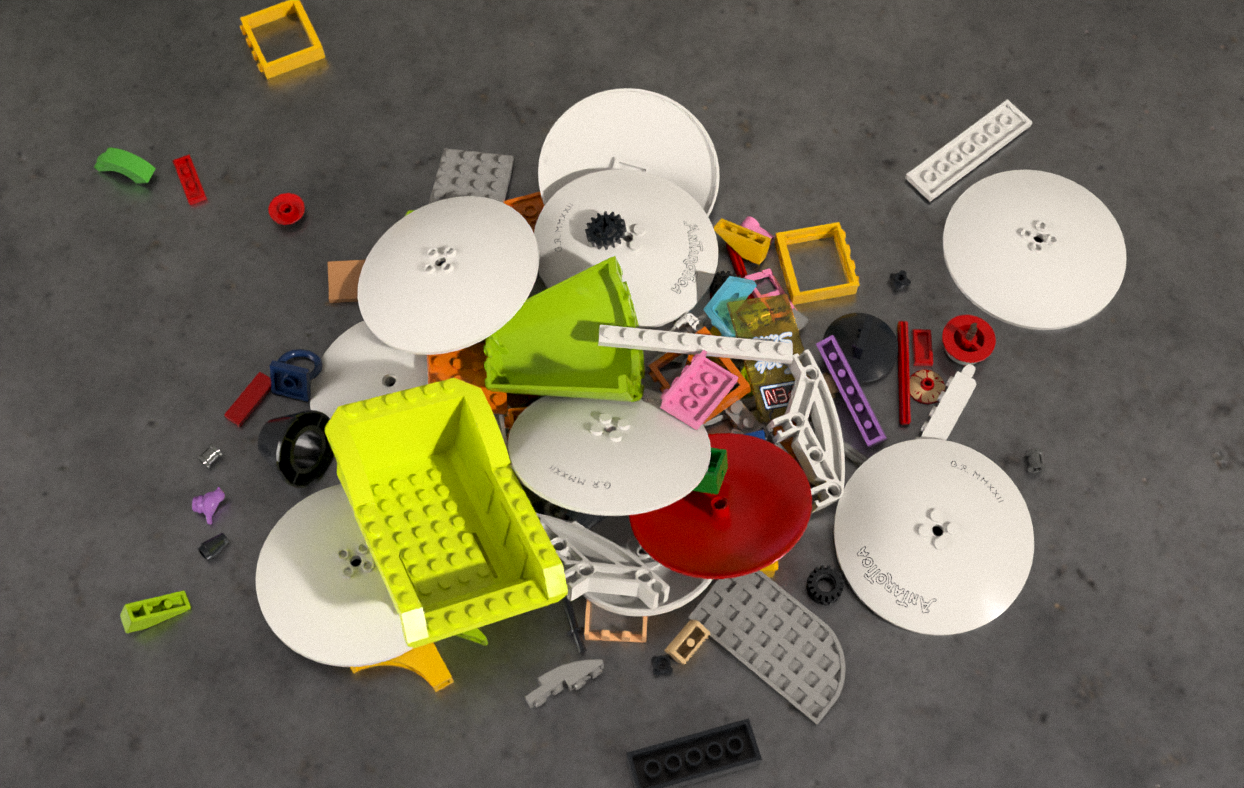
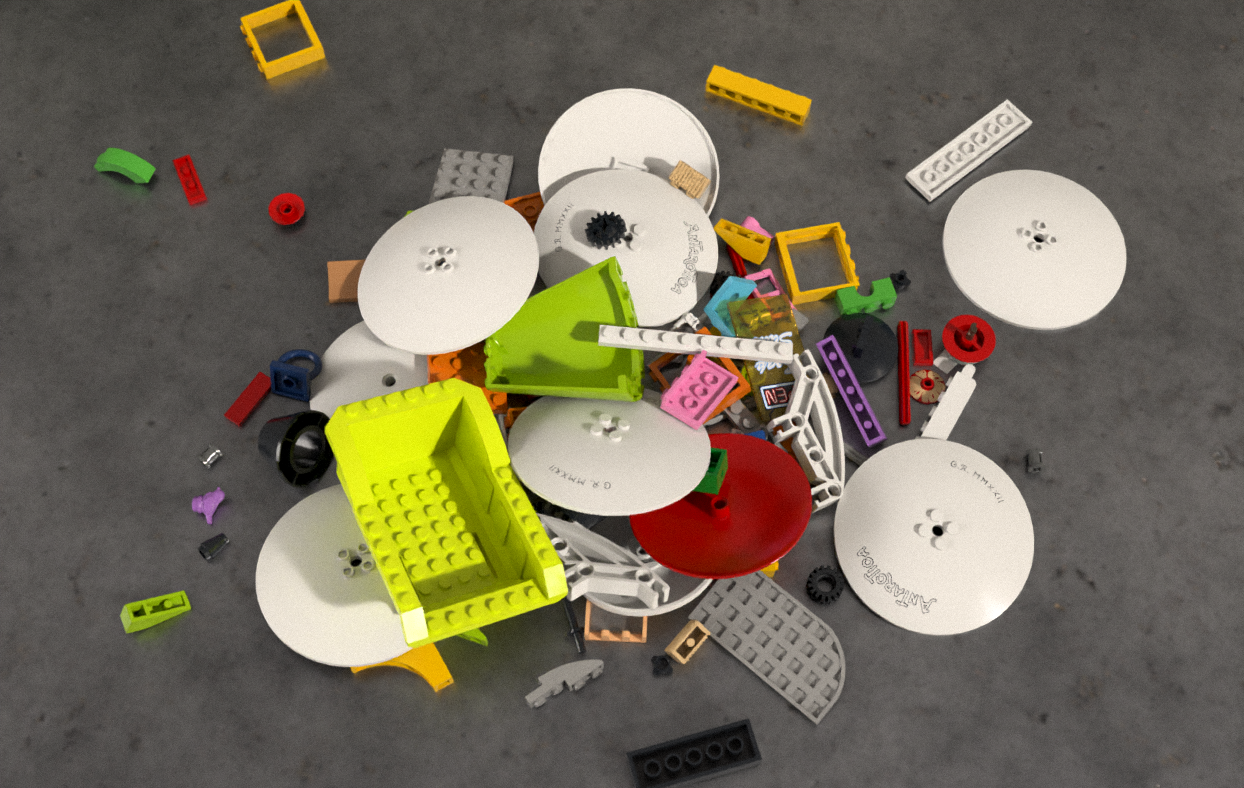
(689, 179): none -> tan brick
(758, 95): none -> yellow brick
(882, 296): none -> bright green arch
(944, 362): none -> white sticker

